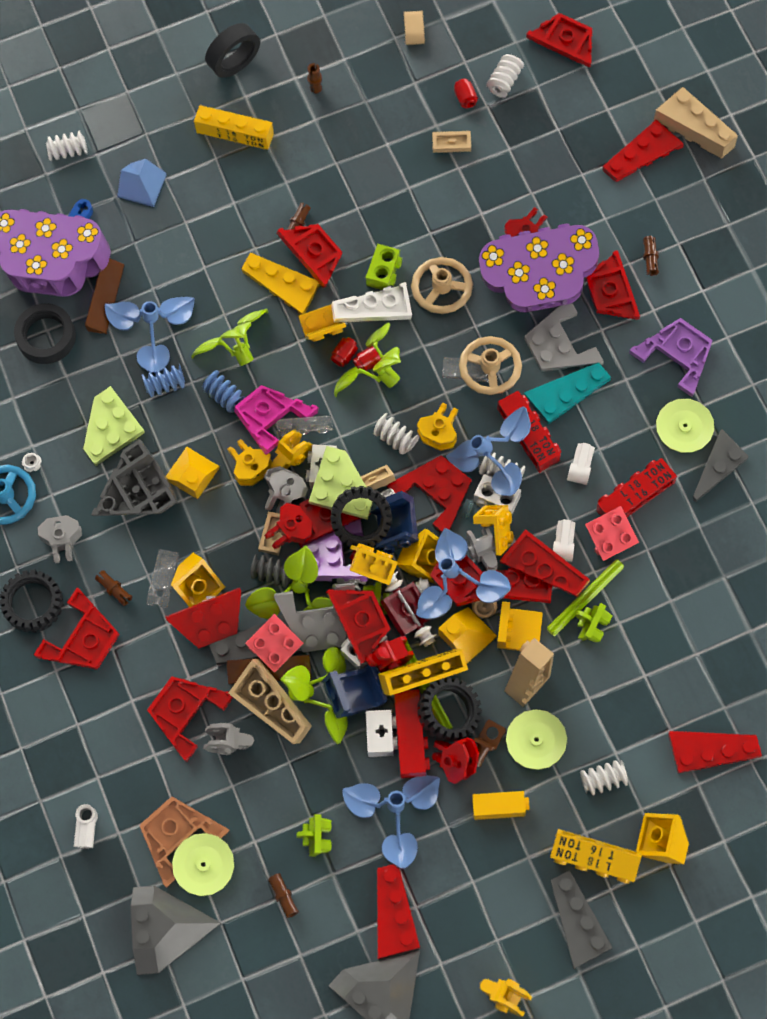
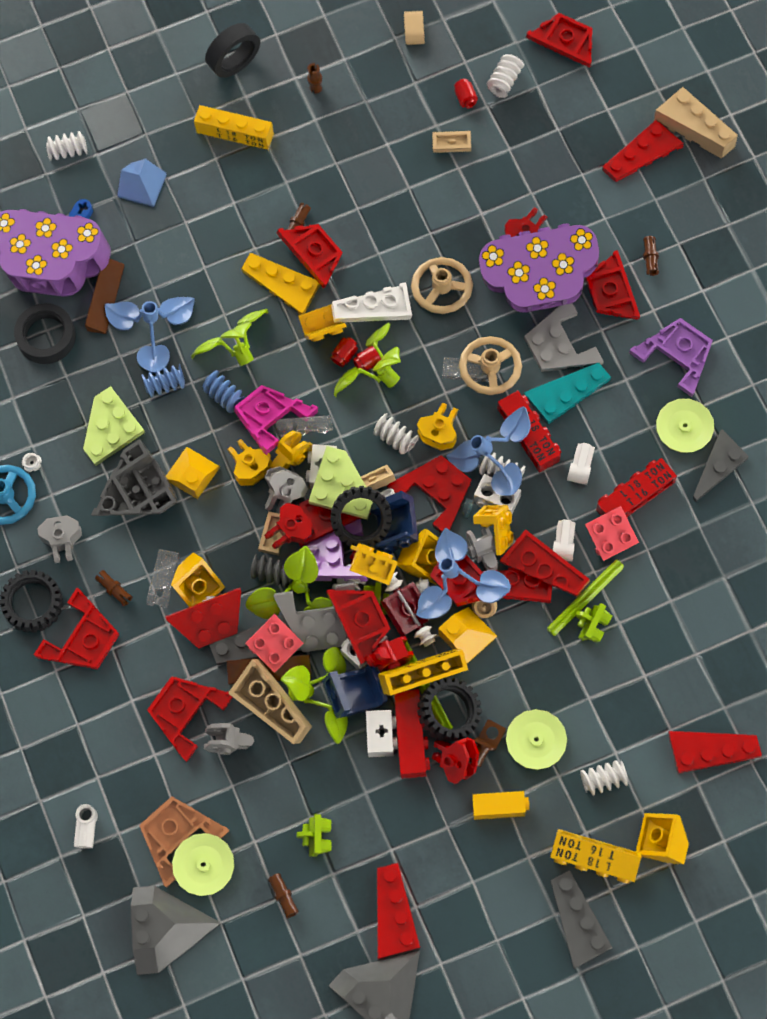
(381, 267): lime brick -> none
(420, 791): medium blue plant -> none
(505, 995): yellow hinge -> none
(518, 627): yellow bracket -> none
(530, 671): tan wedge -> none

